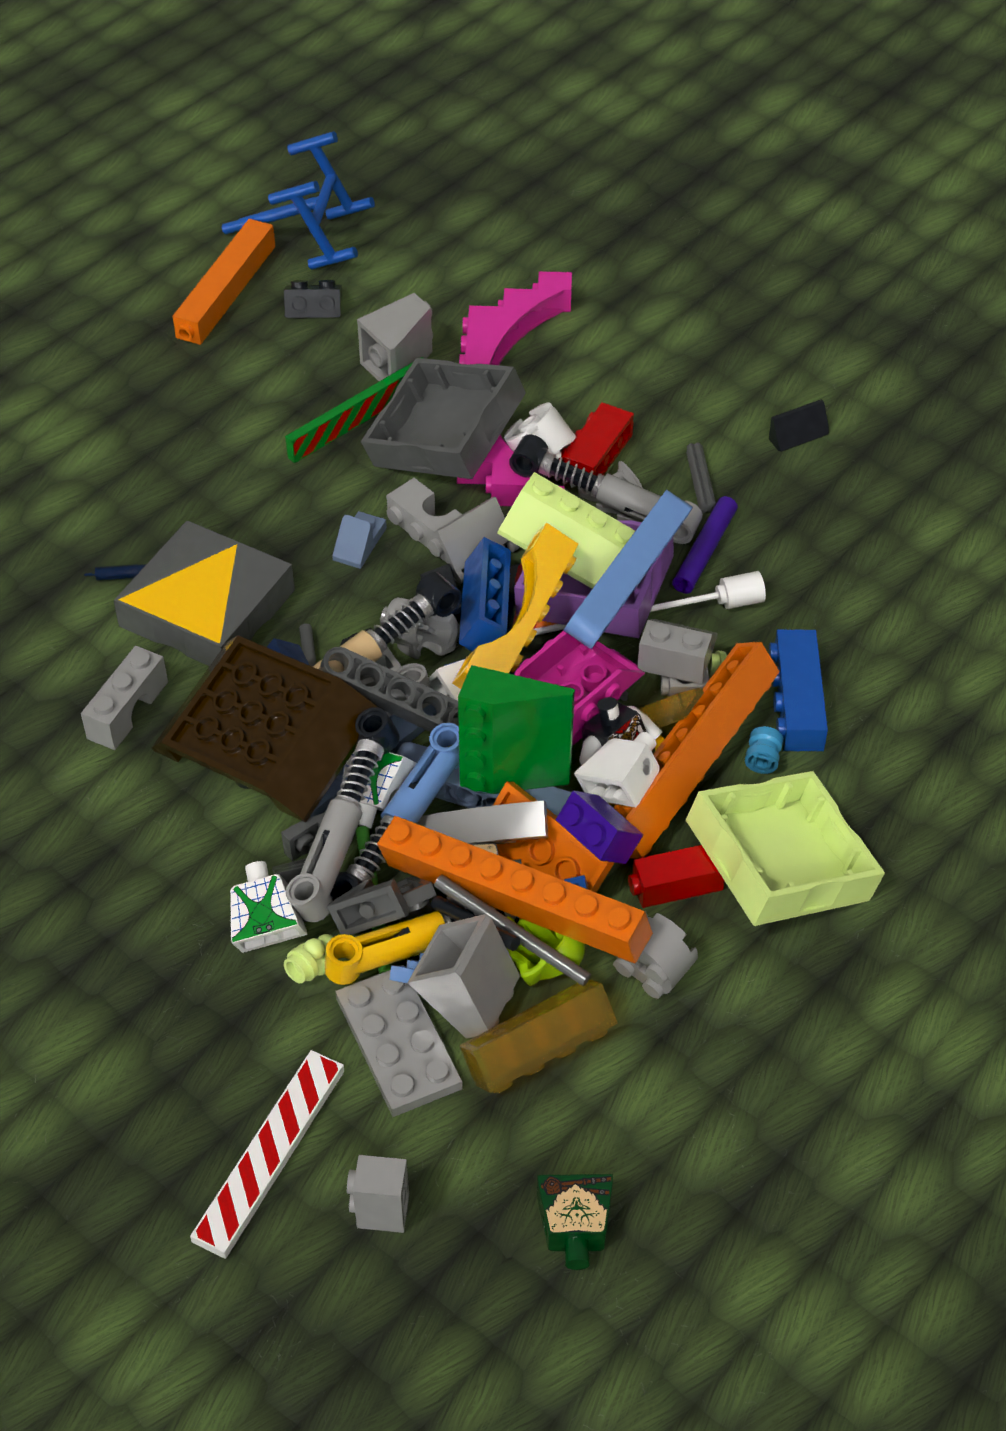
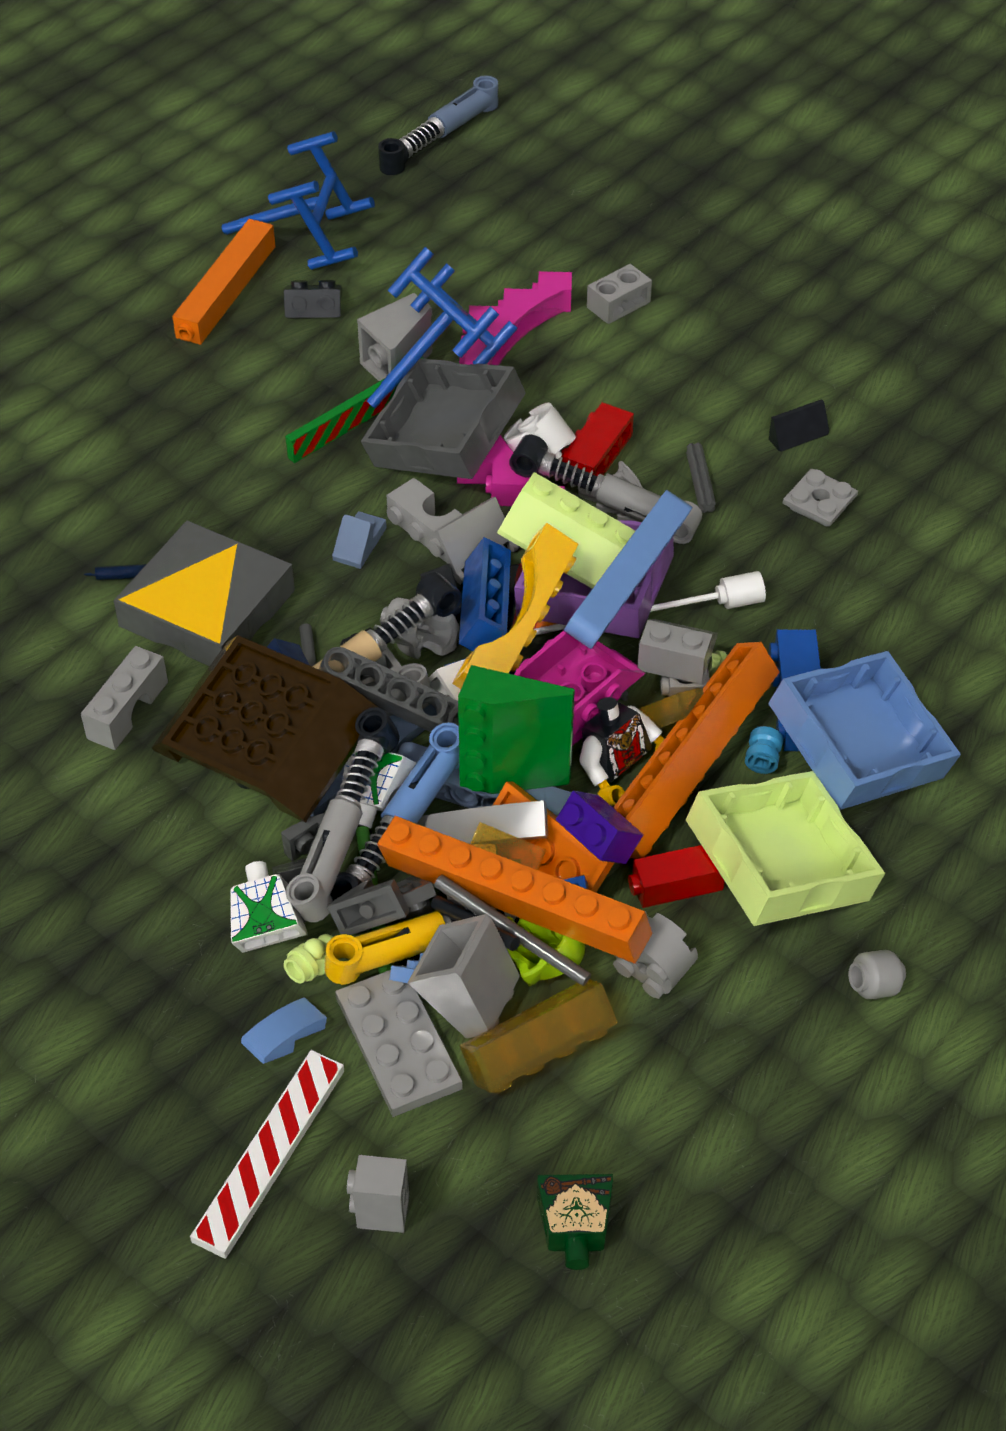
(278, 1031): none -> medium blue slope
(452, 311): none -> blue piece
(478, 99): none -> piece
(508, 846): none -> clear yellow tile
(619, 293): none -> light grey brick
(621, 770): white torso -> none
(705, 545): dark purple piece -> none
(815, 485): none -> light grey piece
(863, 729): none -> medium blue tile
(877, 974): none -> light grey head

